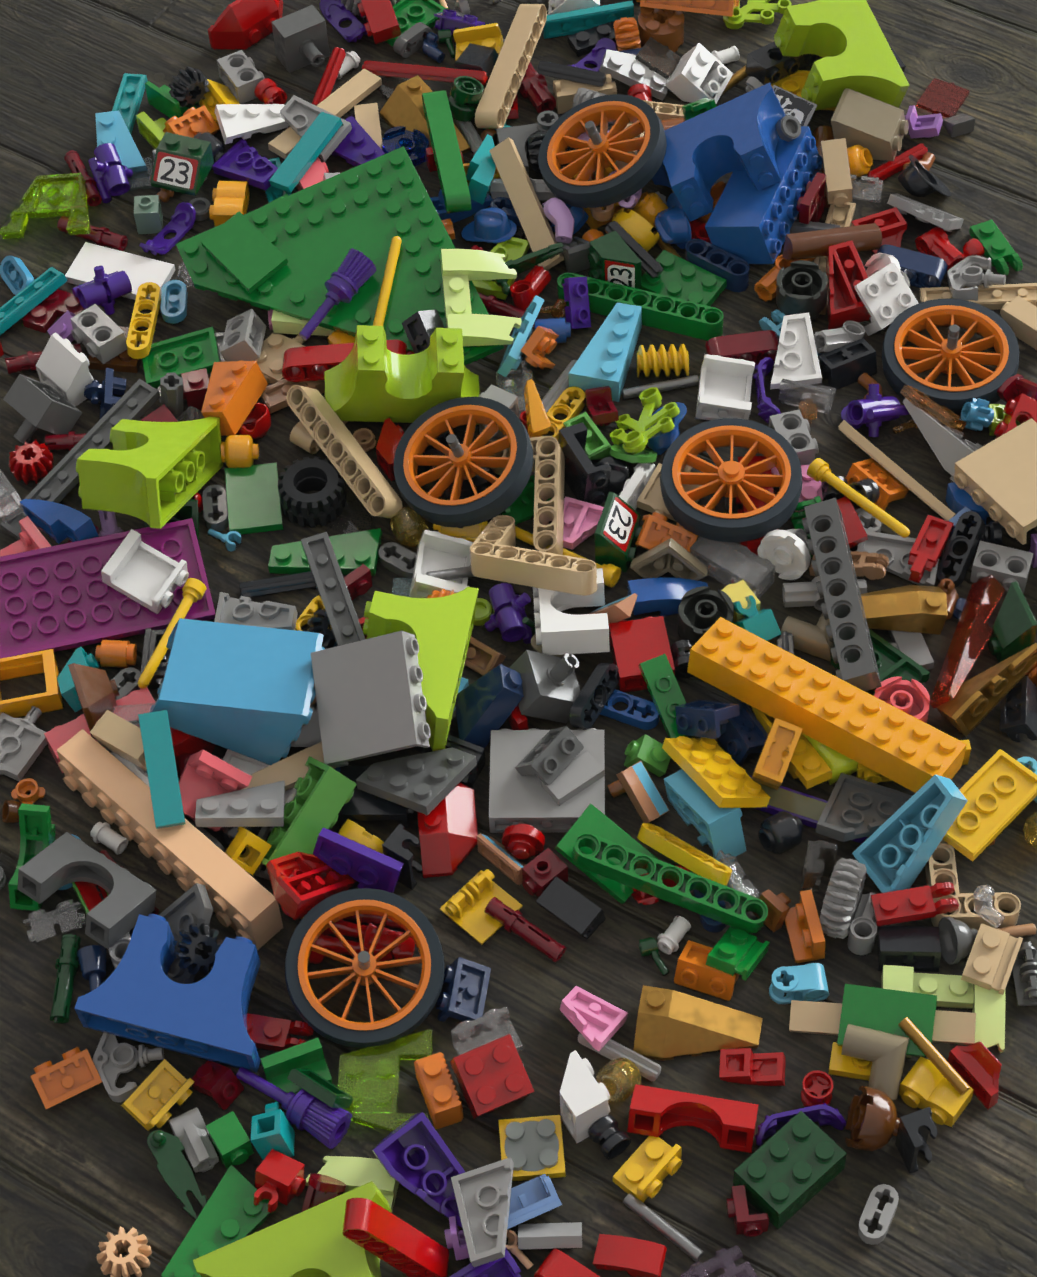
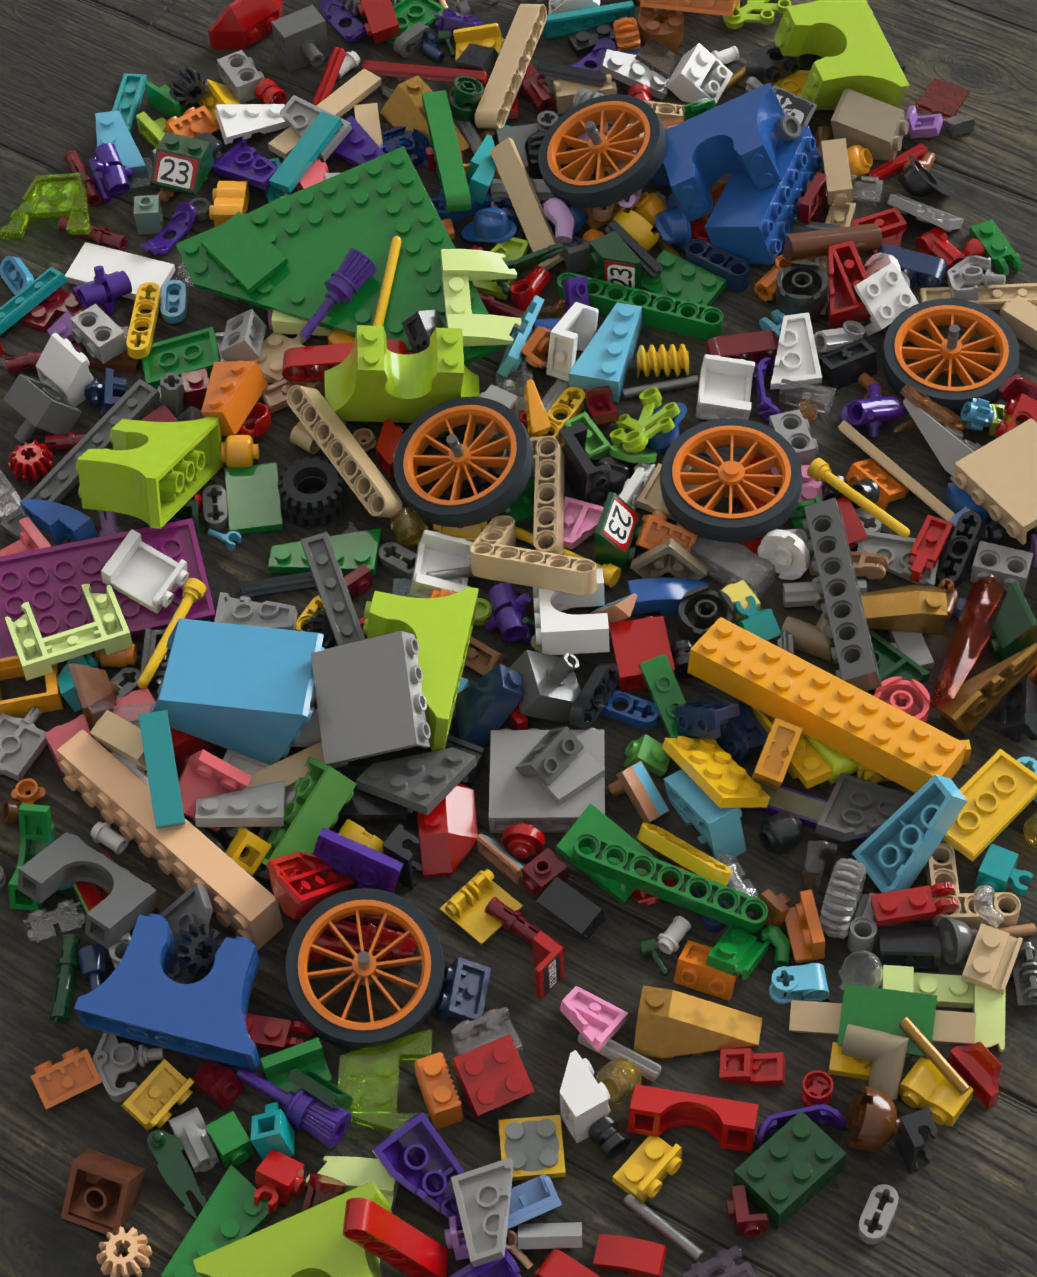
(39, 654): none -> yellowish green wedge
(101, 1192): none -> copper slope
(547, 963): none -> red panel
(568, 336): none -> white panel
(780, 942): none -> green arm
(861, 969): none -> clear hair
(1000, 870): none -> teal brick

